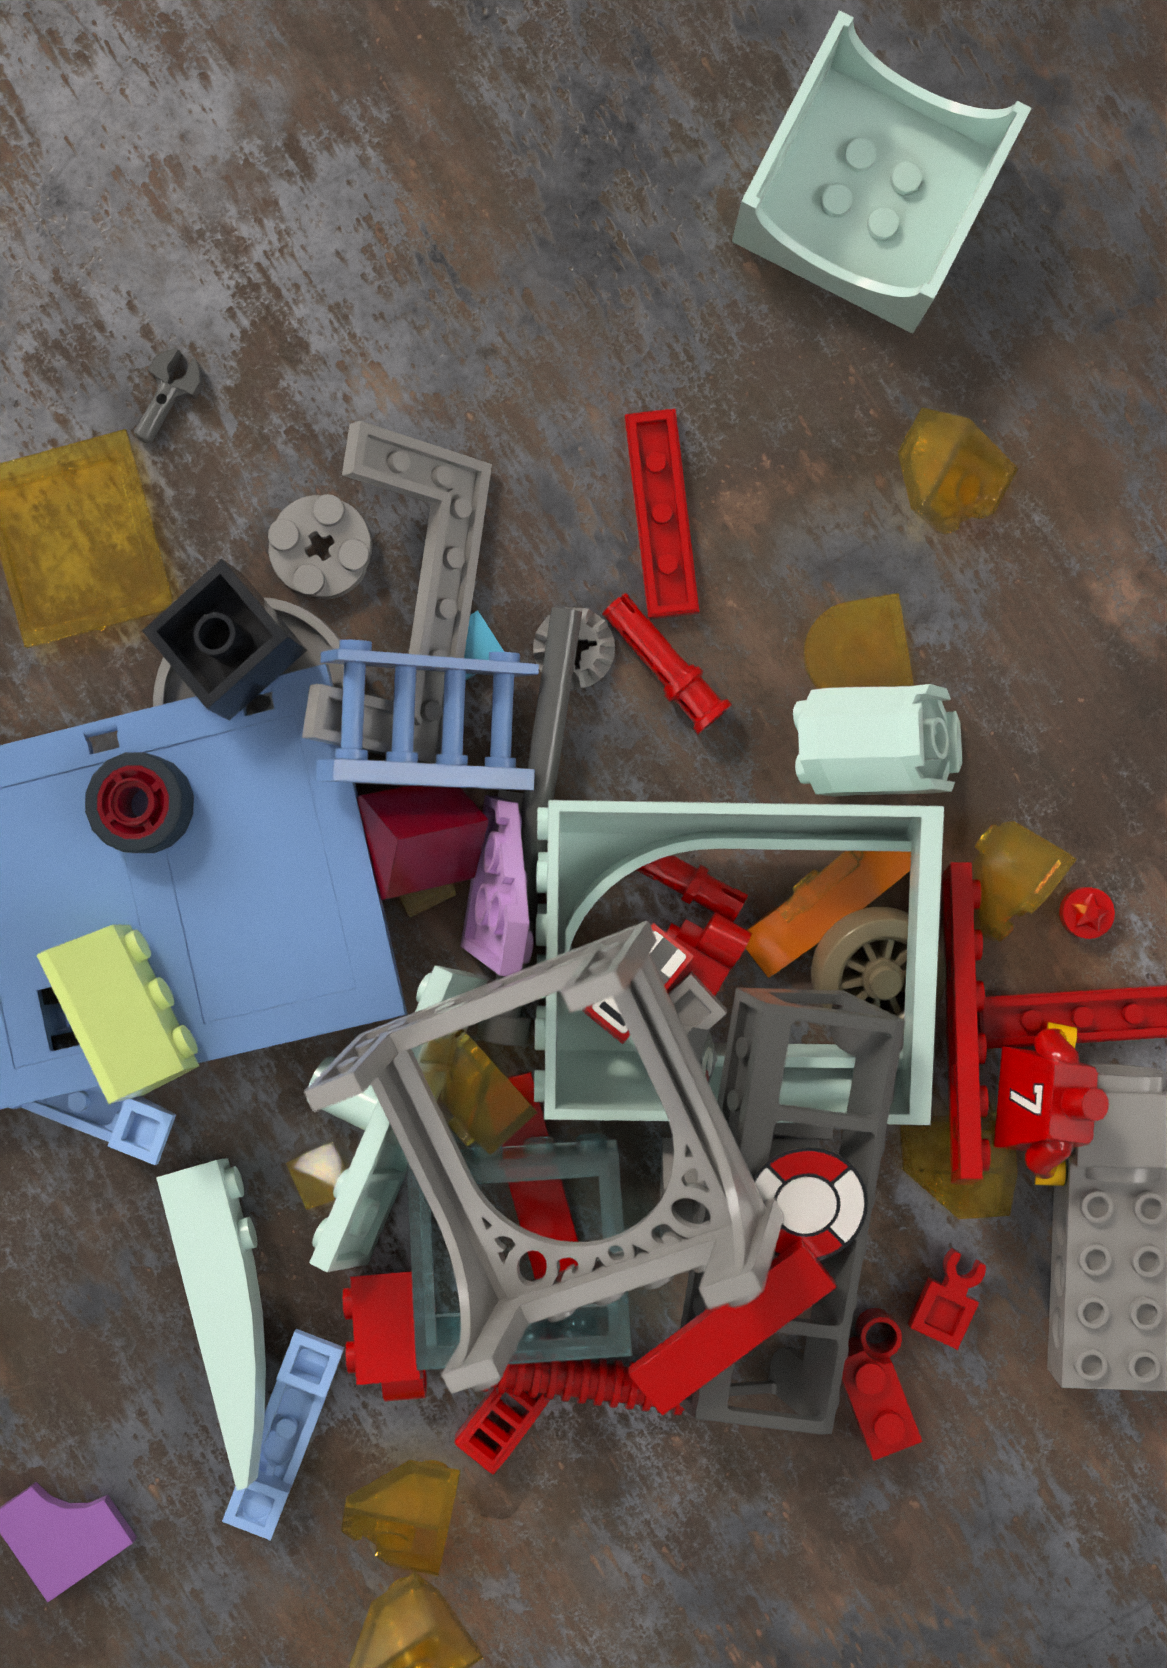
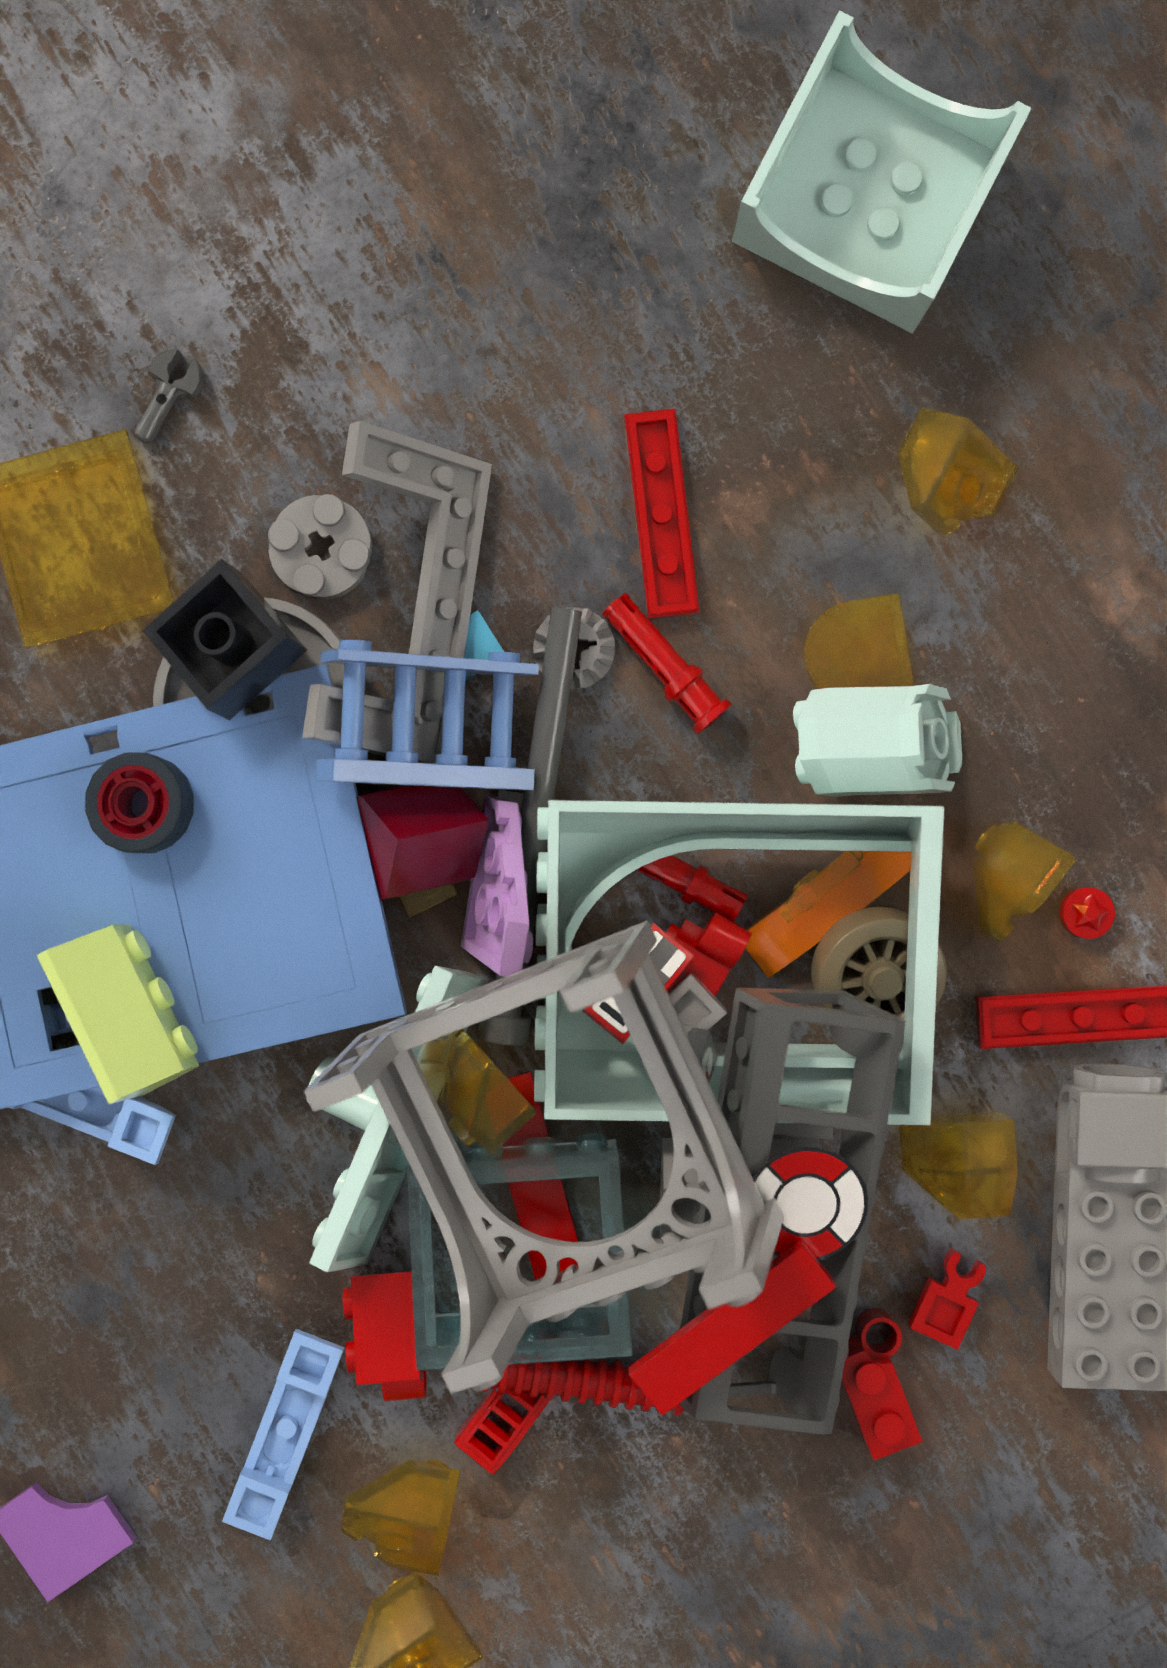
(224, 1300): light aqua slope -> none
(316, 1174): clear yellow slope -> none
(965, 1044): red plate -> none
(1047, 1103): red torso -> none

